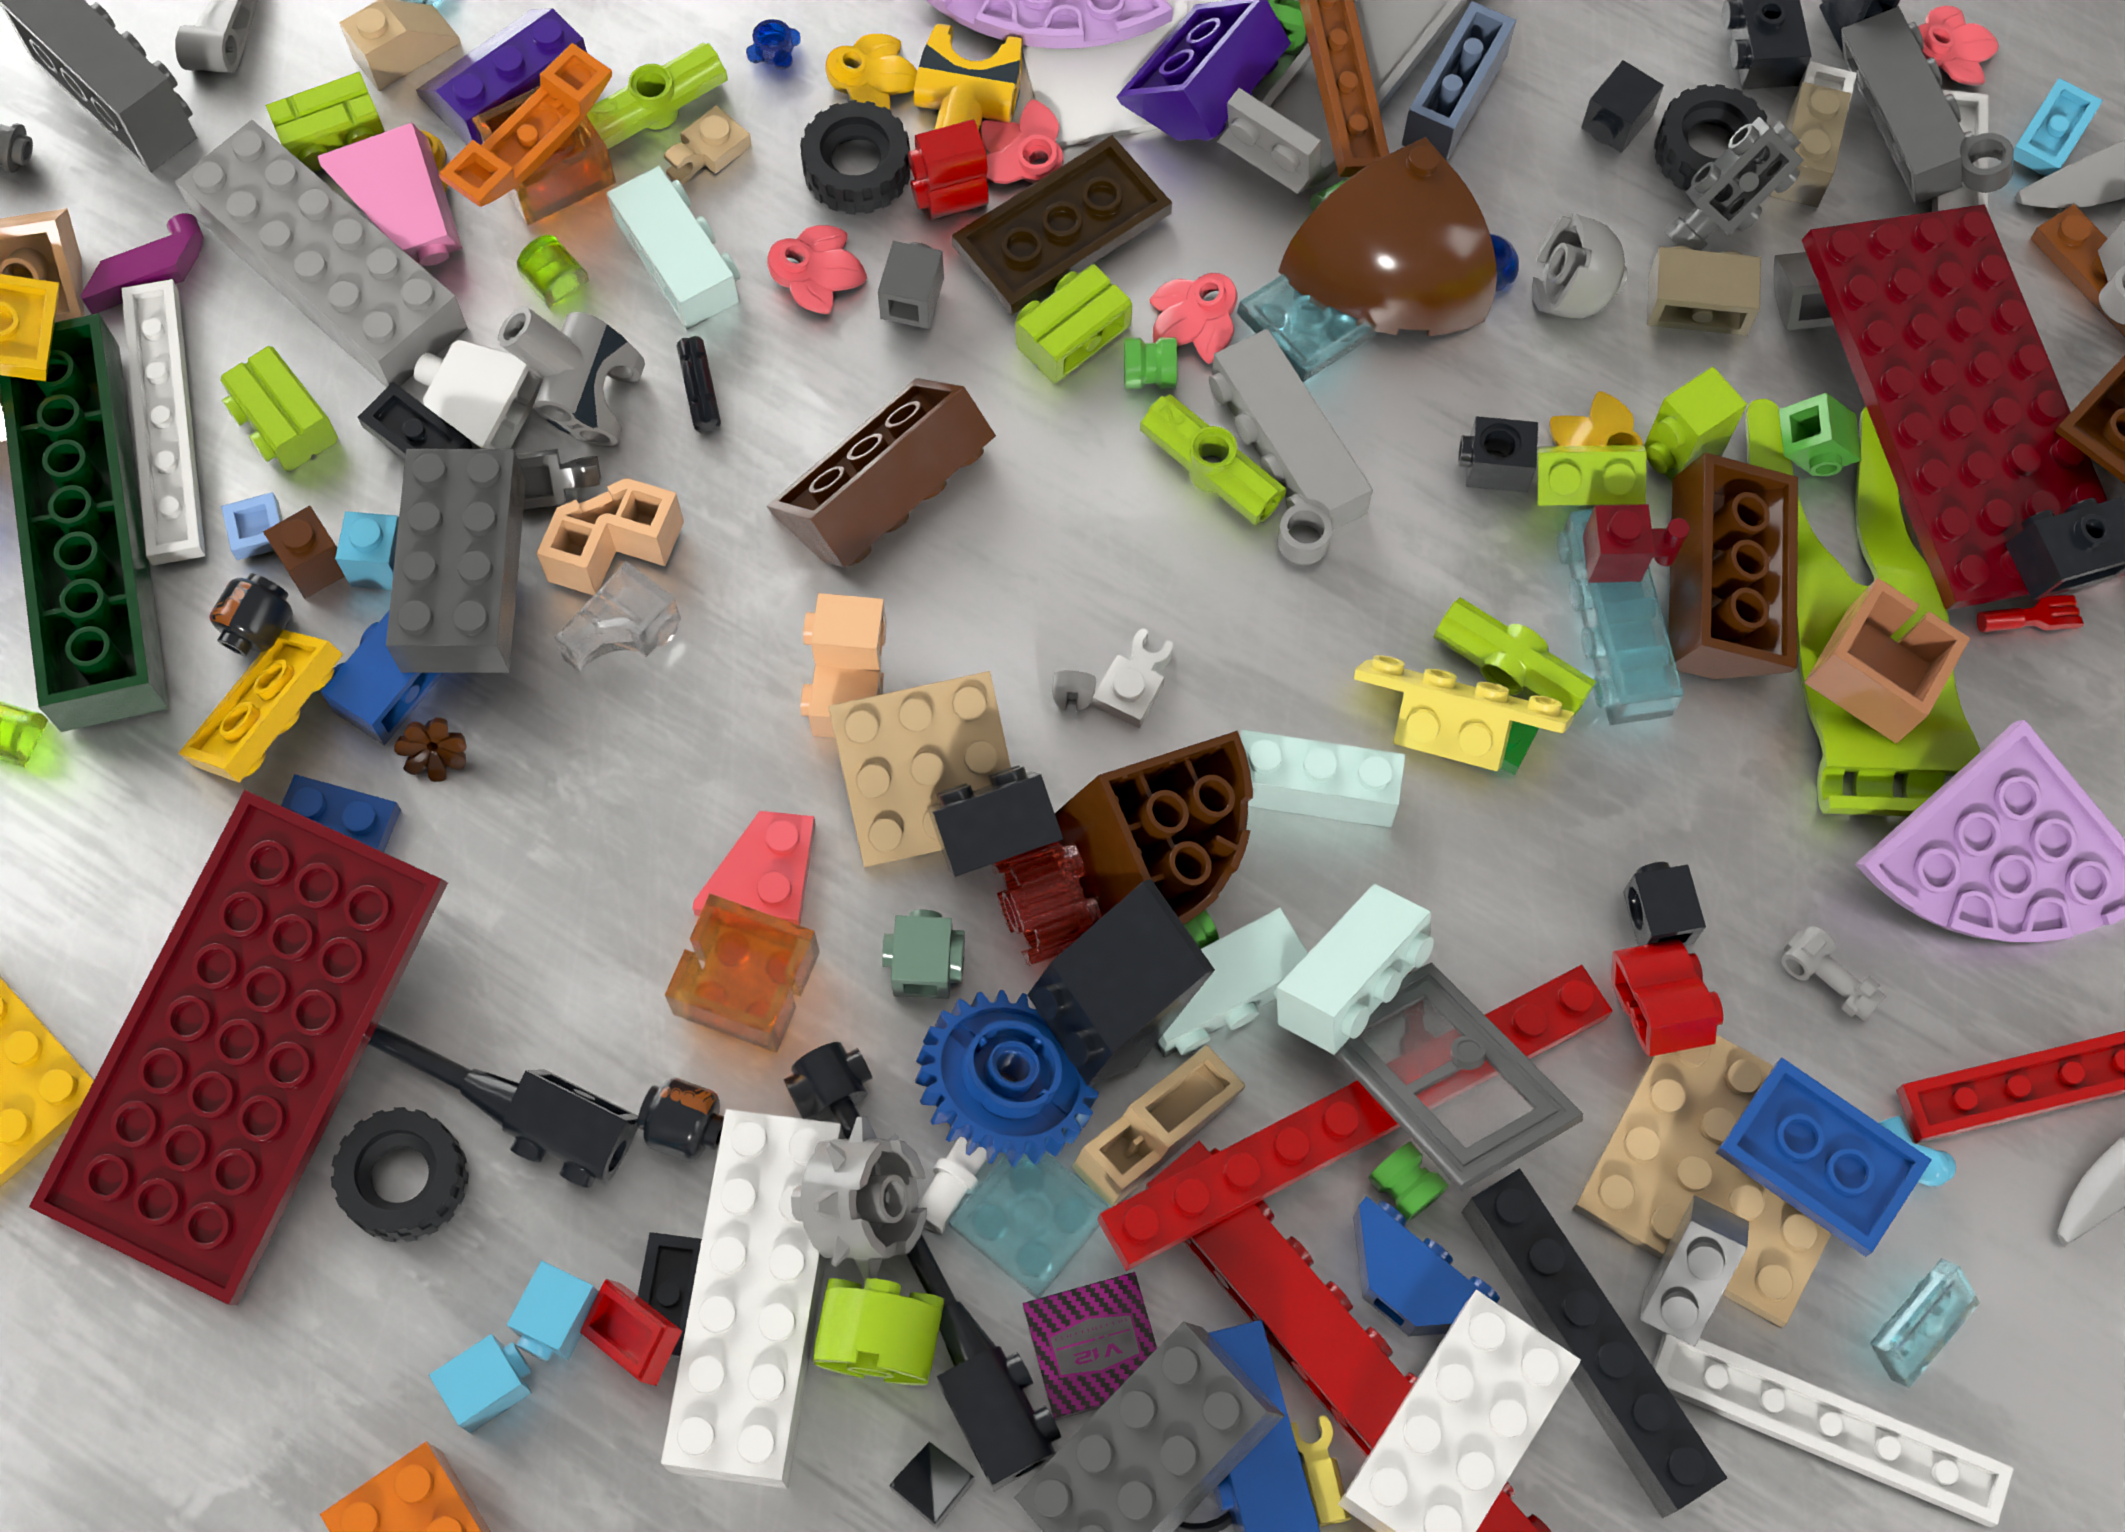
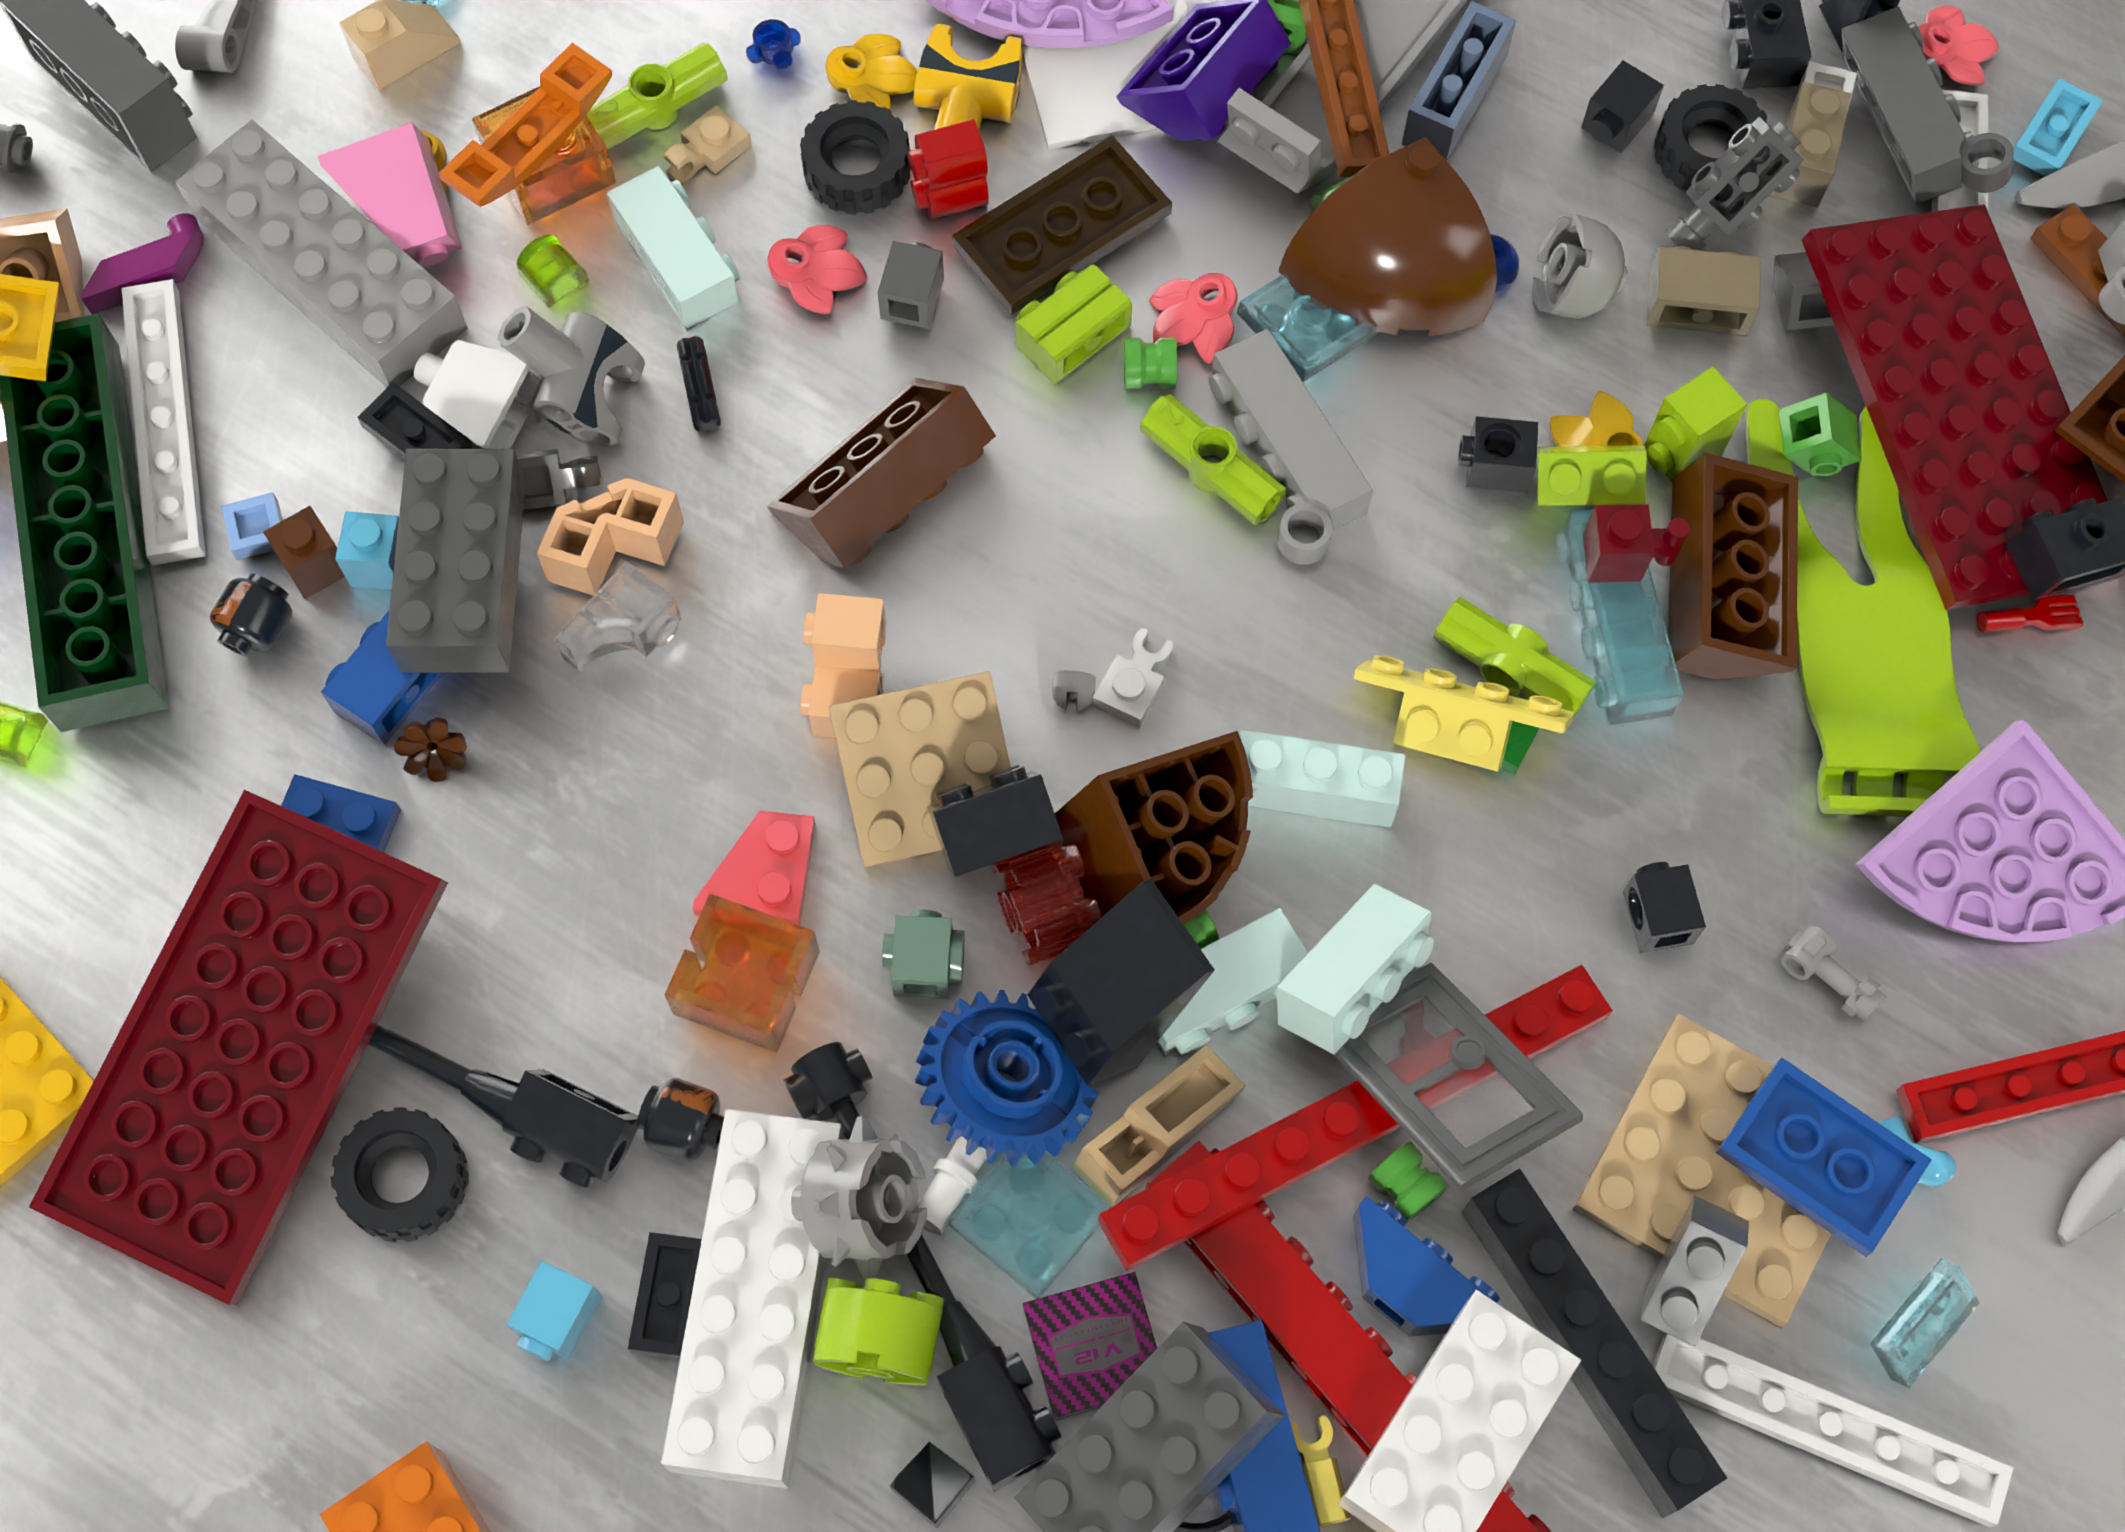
(261, 706): yellow plate -> none
(278, 408): lime brick -> none
(325, 118): lime brick -> none
(482, 1382): medium azure brick -> none
(498, 70): dark purple slope -> none
(631, 1332): red tile -> none
(1016, 146): coral plate -> none
(1666, 997): red brick -> none
(1882, 679): nougat piece -> none

